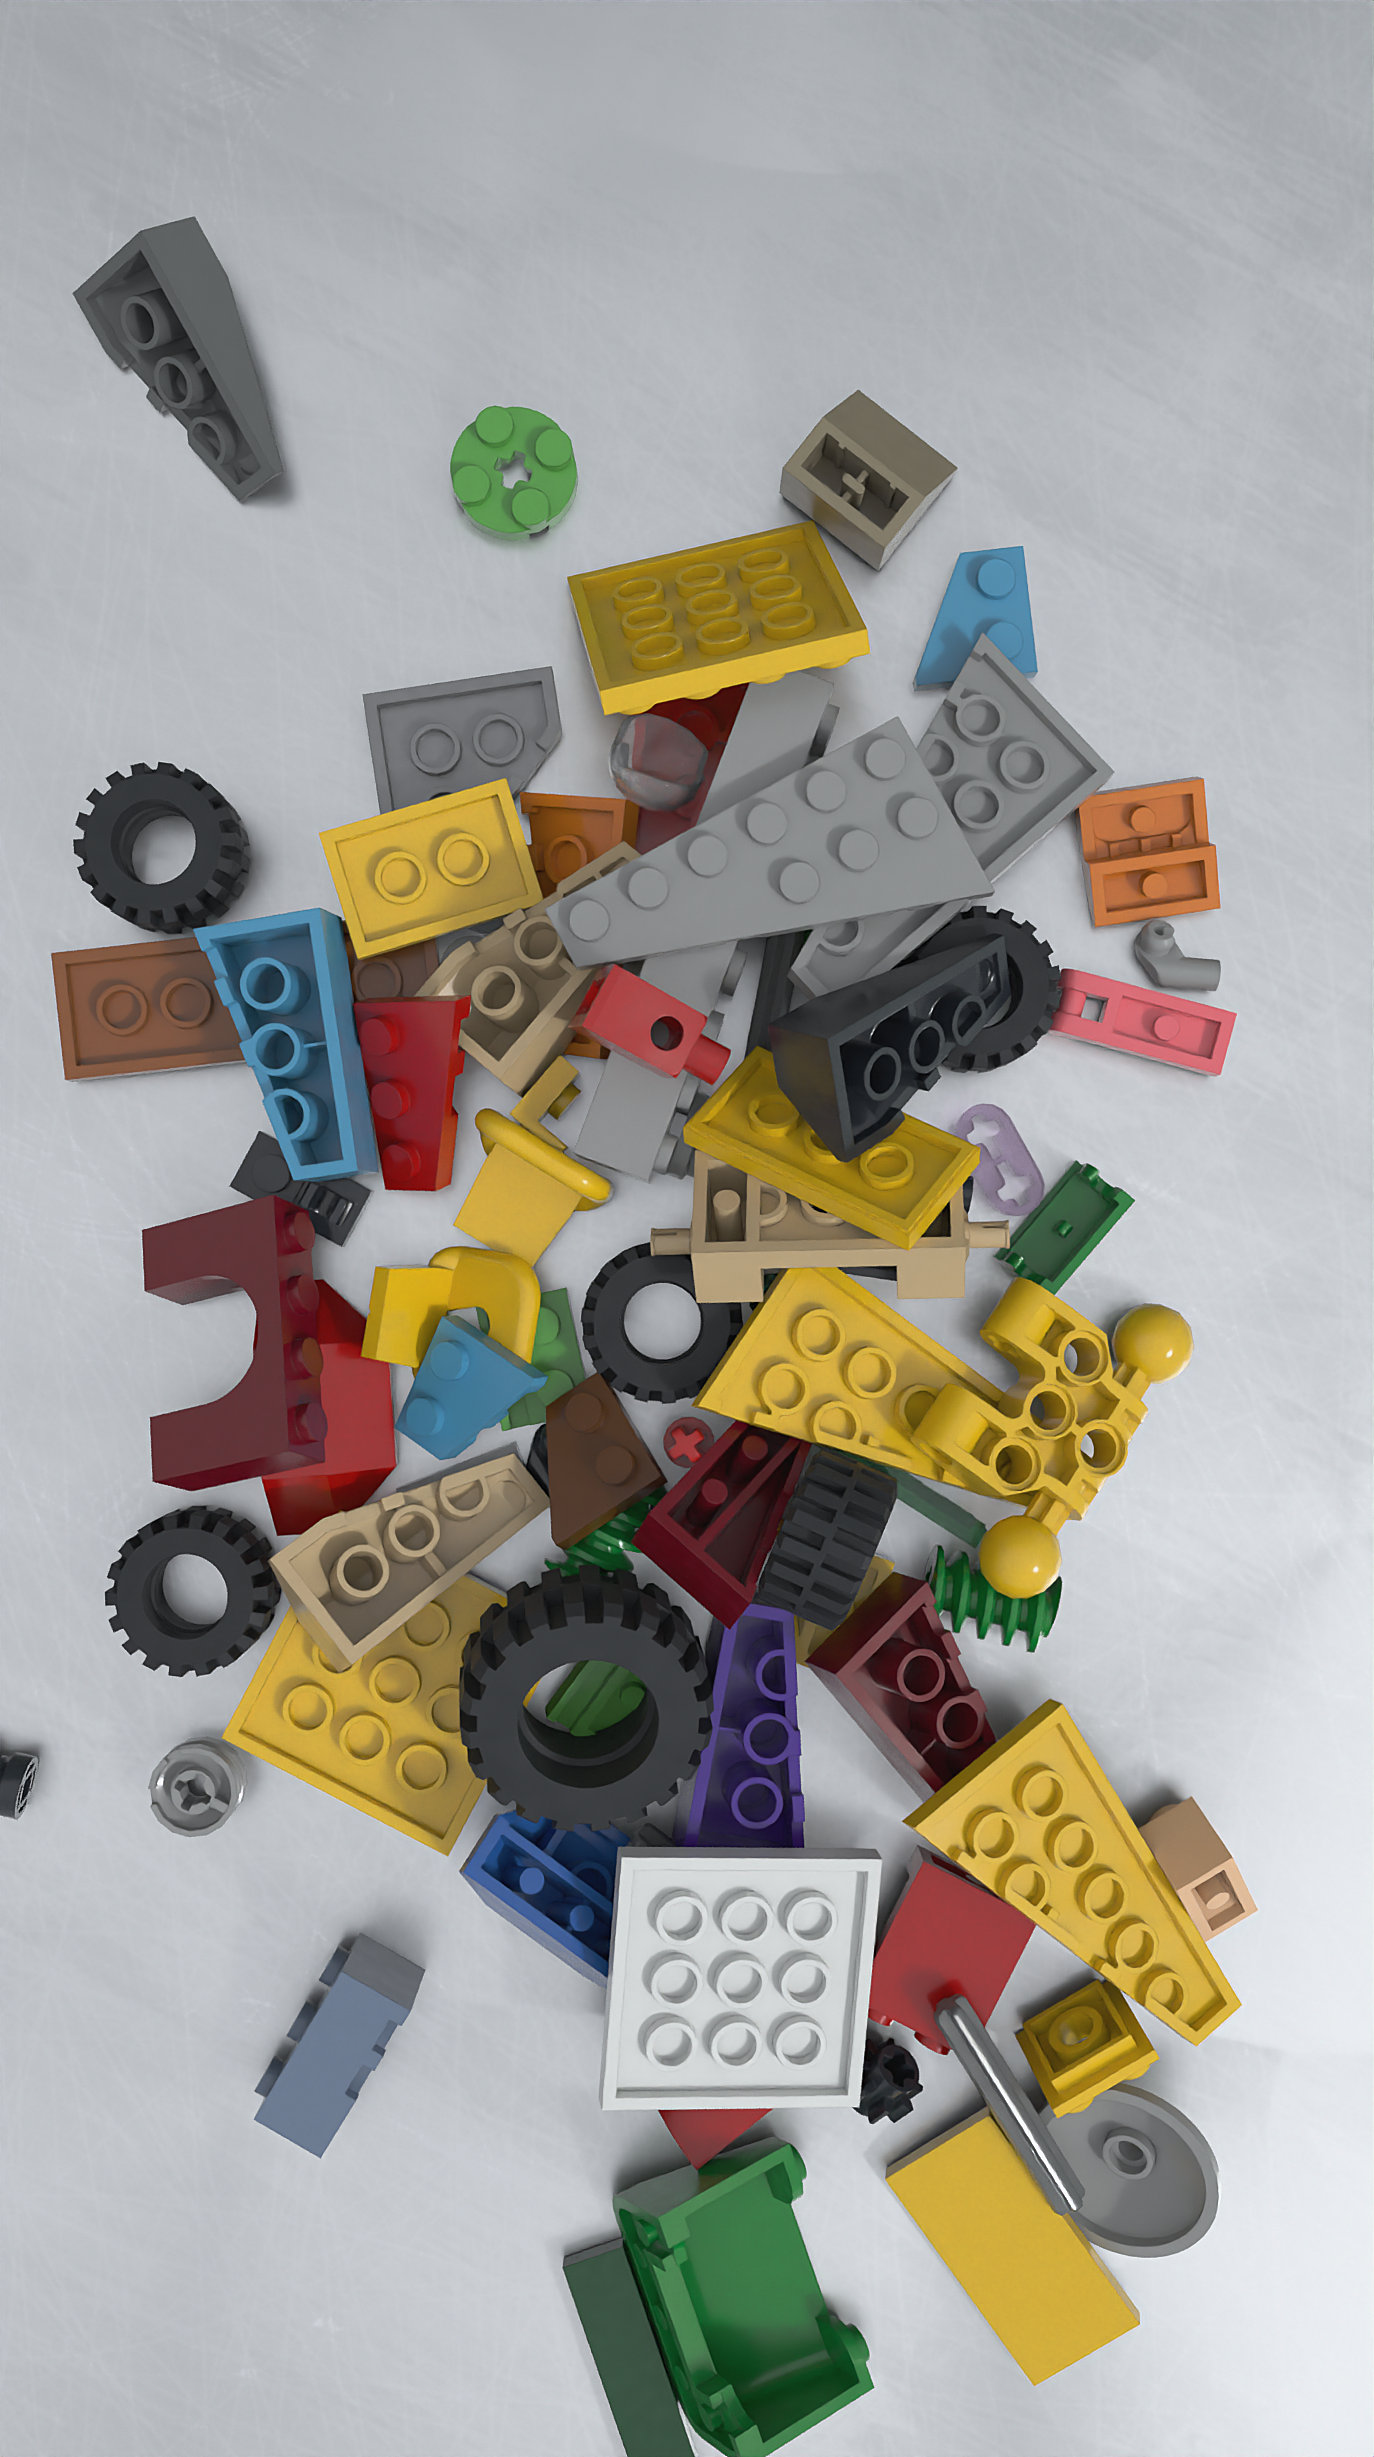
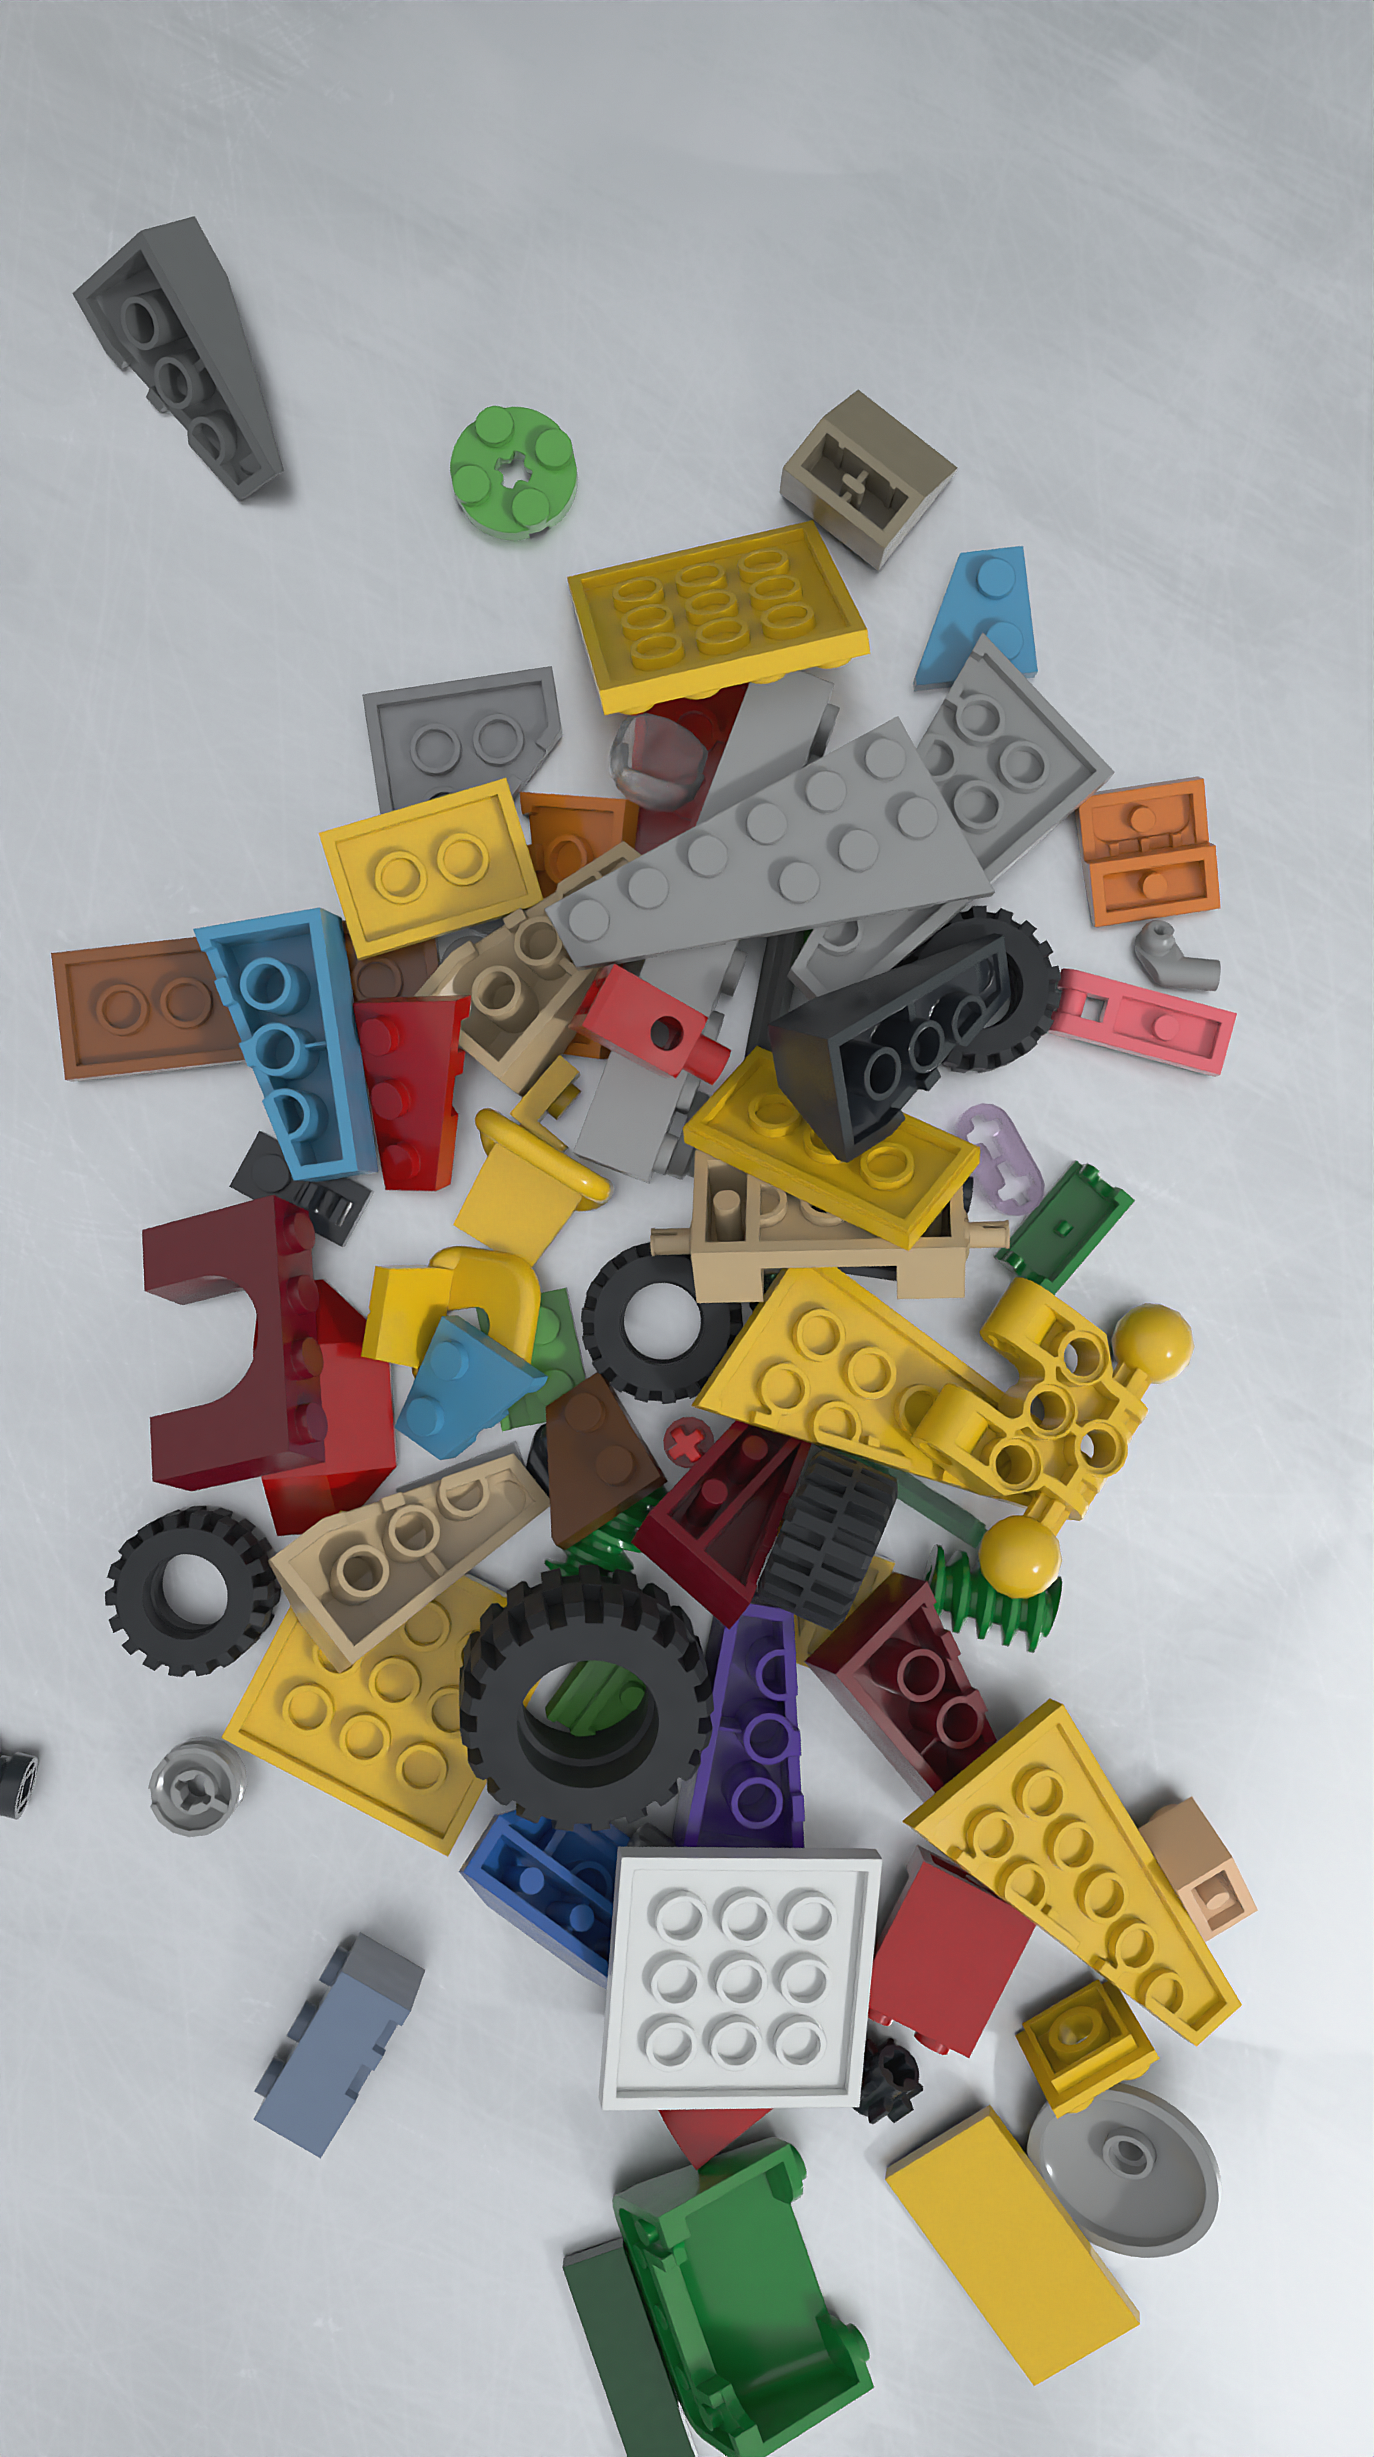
(121, 817): black tyre -> none
(1009, 2104): dark grey axle -> none

